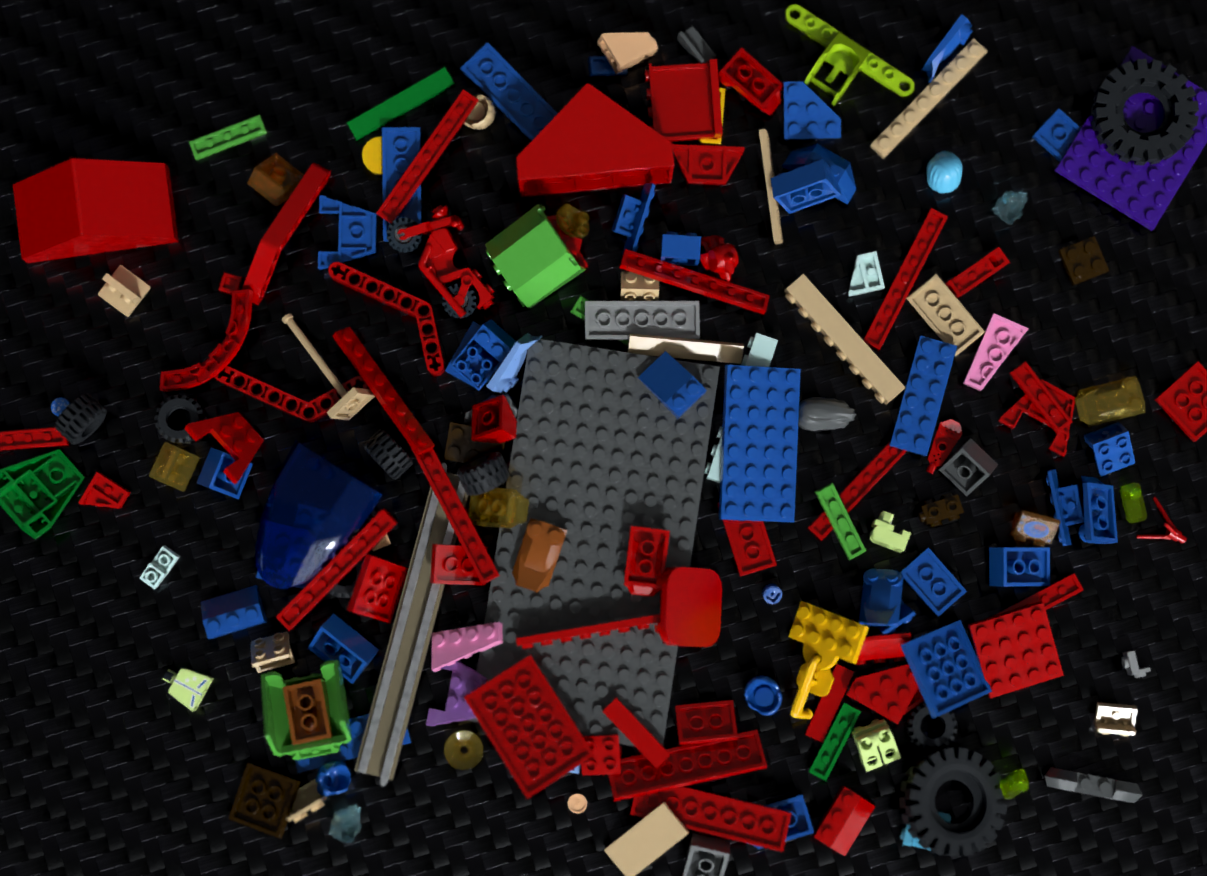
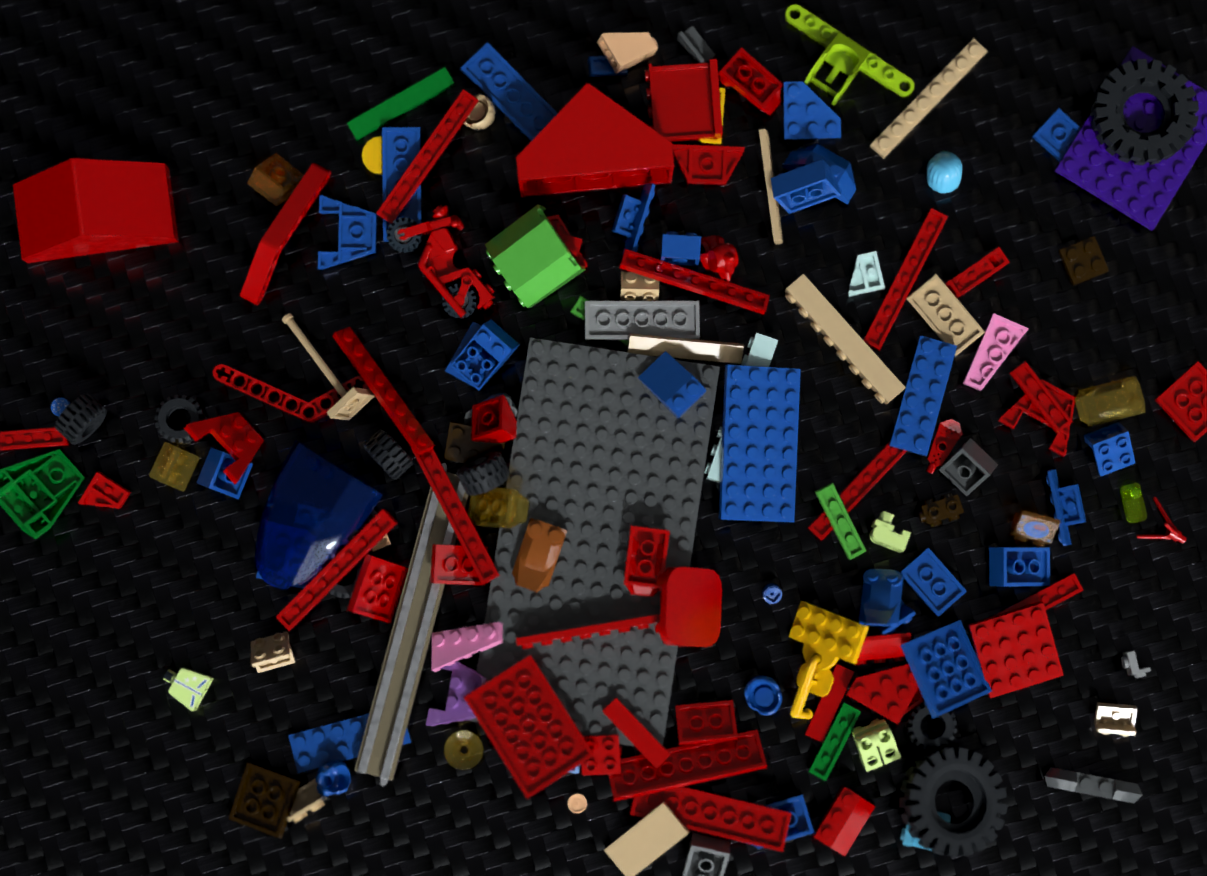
(123, 290): tan bracket -> none
(159, 567): light aqua slope -> none
(222, 355): red plate -> none
(227, 137): bright green tile -> none
(230, 283): red tile -> none
(233, 612): blue slope -> none
(276, 719): bright green windscreen -> none
(308, 711): dark orange slope -> none
(342, 643): blue slope -> none
(346, 824): clear light blue hair -> none
(396, 302): red beam -> none
(507, 372): medium blue slope -> none
(572, 221): clear yellow dish -> none
(749, 545): red tile -> none
(824, 414): dark grey hair -> none
(957, 35): blue slope -> none
(1010, 206): clear light blue hair -> none
(1014, 784): clear neon green piece -> none
(1099, 512): blue slope -> none

